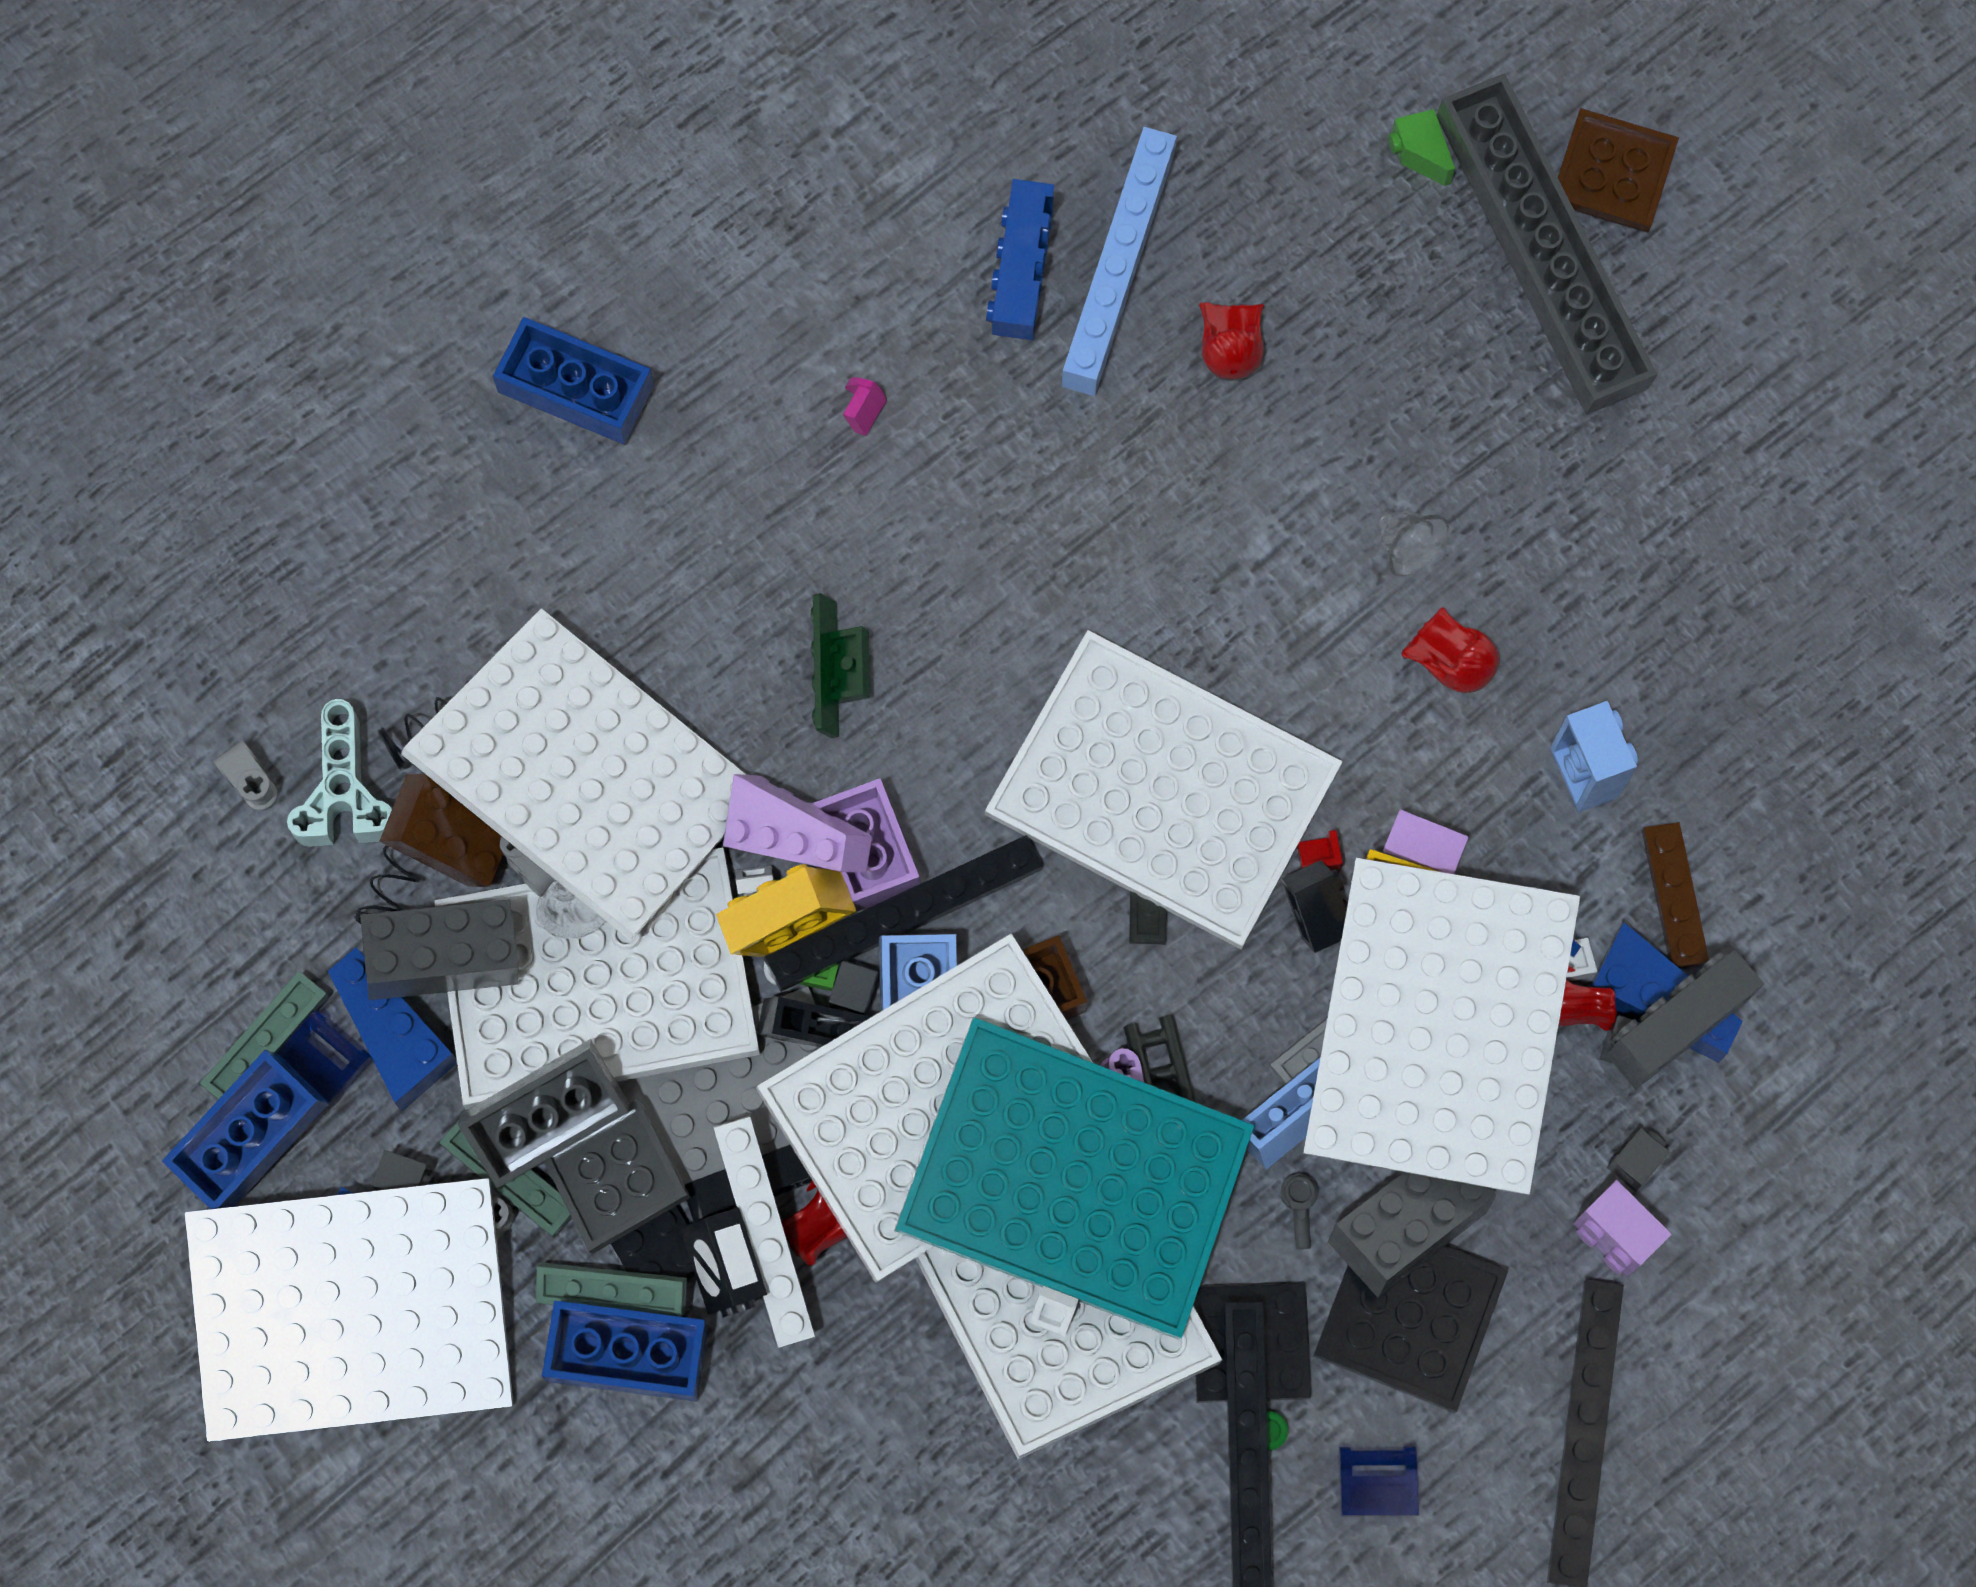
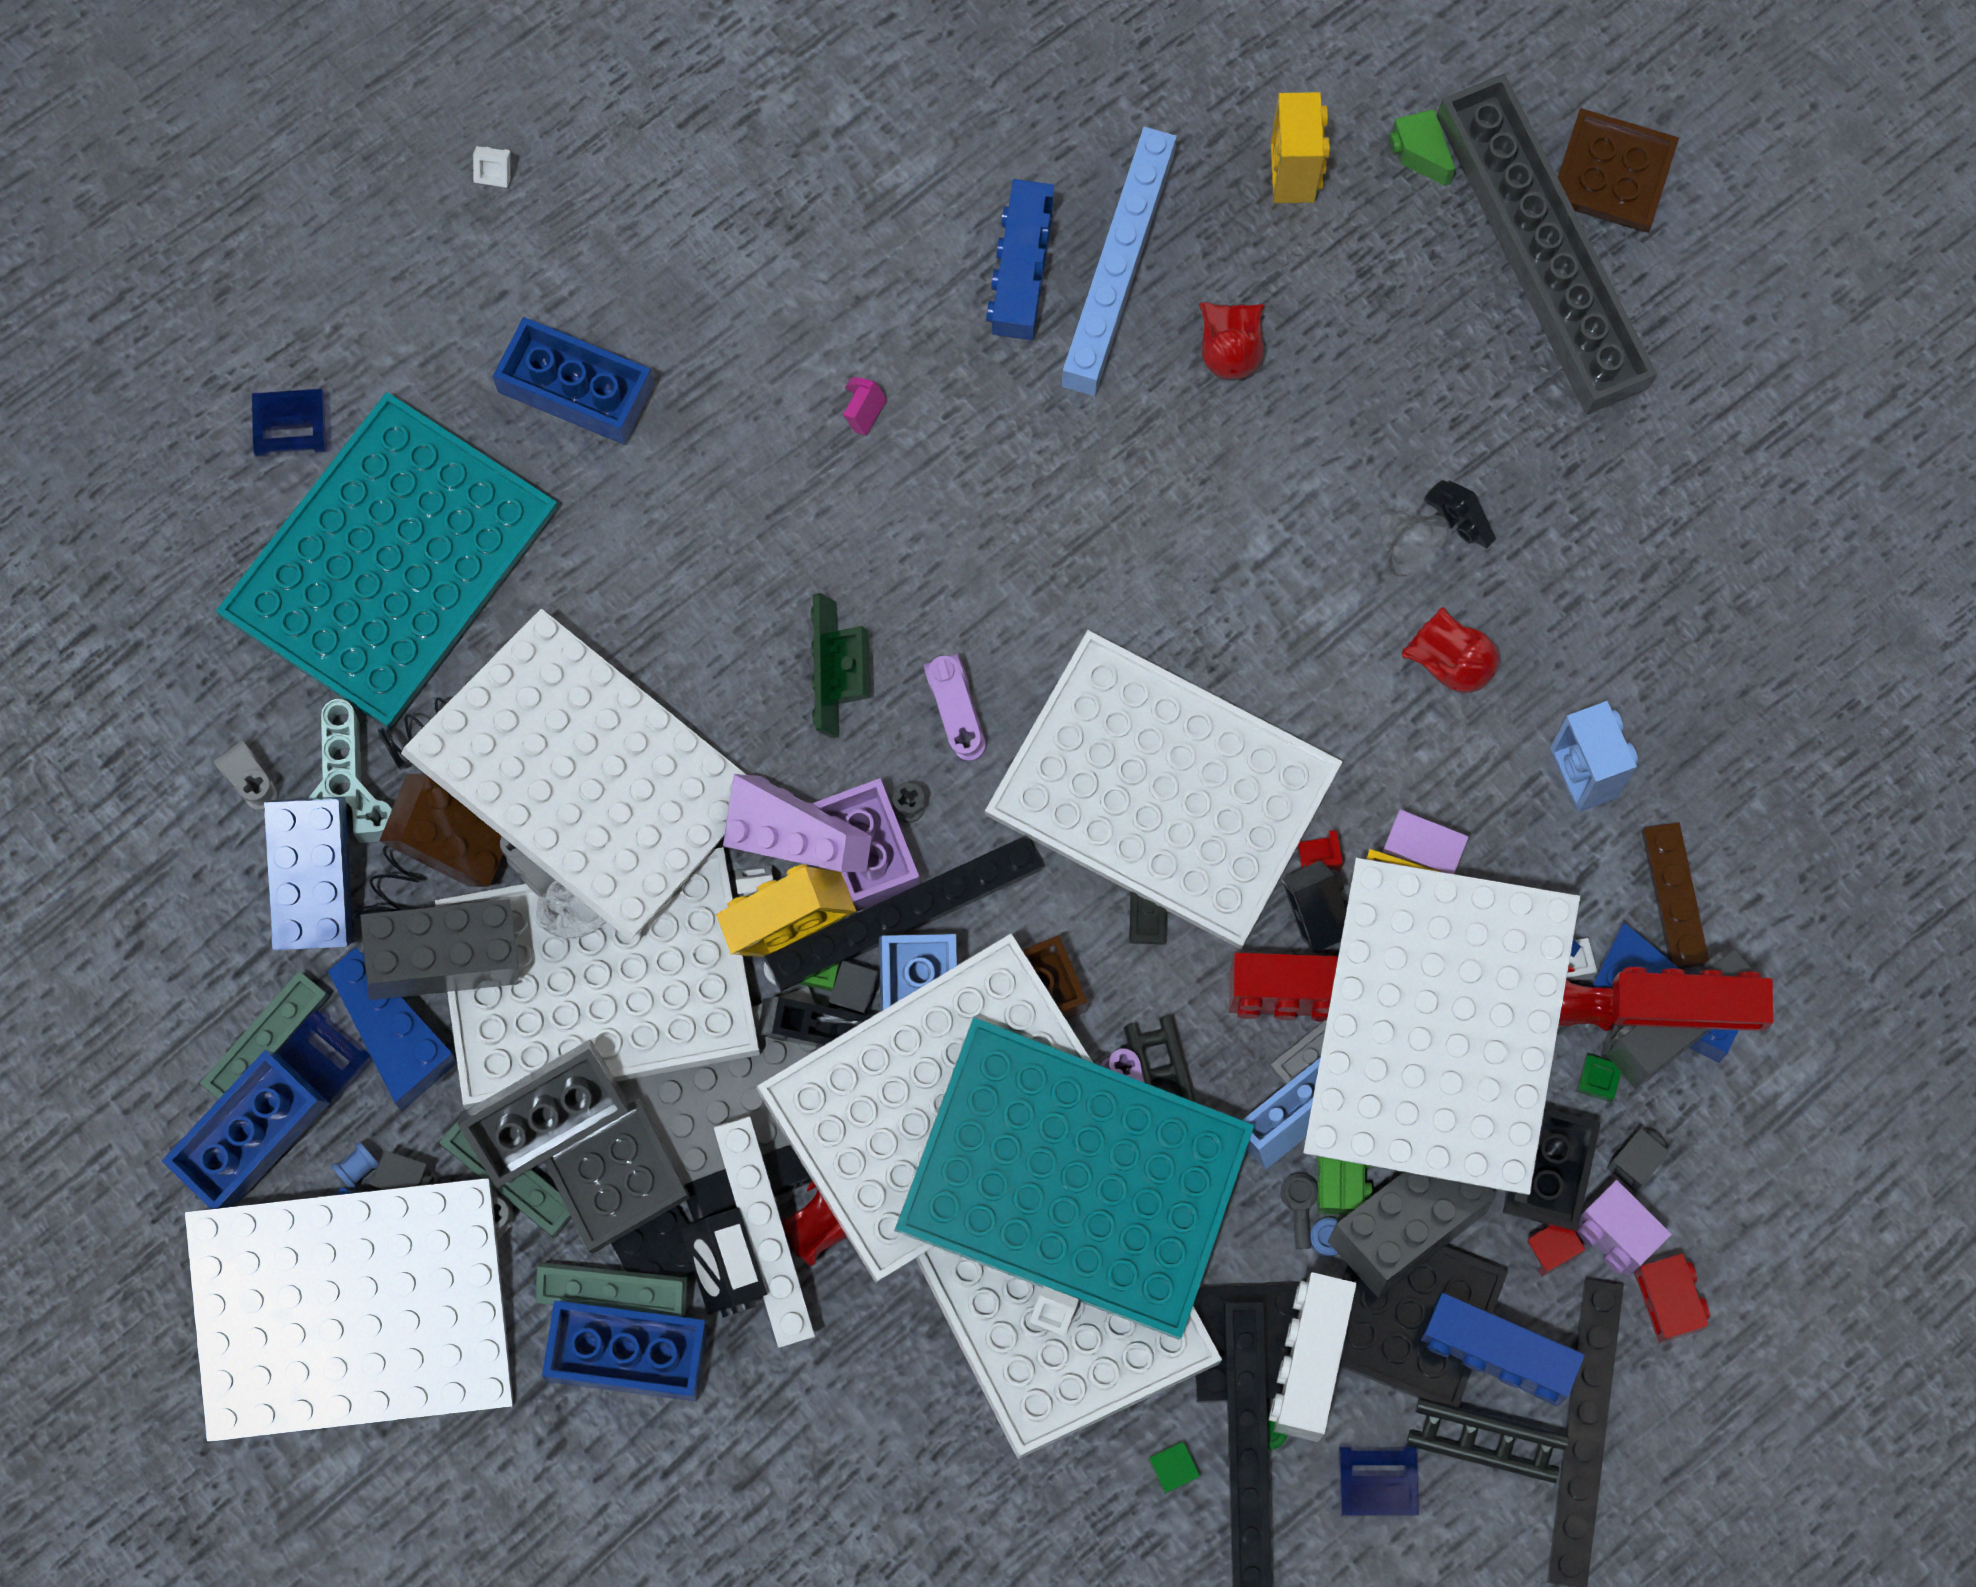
(288, 411): none -> clear blue plate
(308, 873): none -> brick
(355, 1166): none -> medium blue bush
(387, 560): none -> teal plate
(491, 166): none -> white tile
(912, 793): none -> dark grey bush
(955, 704): none -> lavender piece
(1174, 1468): none -> green tile
(1281, 985): none -> red brick
(1298, 147): none -> yellow brick
(1314, 1356): none -> white brick
(1320, 1235): none -> medium blue tile
(1341, 1186): none -> bright green brick
(1461, 508): none -> black plate
(1502, 1349): none -> blue wedge
(1502, 1458): none -> pearl dark grey bar
(1555, 1248): none -> red panel
(1559, 1172): none -> black slope
(1599, 1078): none -> green tile
(1672, 1298): none -> red brick
(1692, 1000): none -> red brick

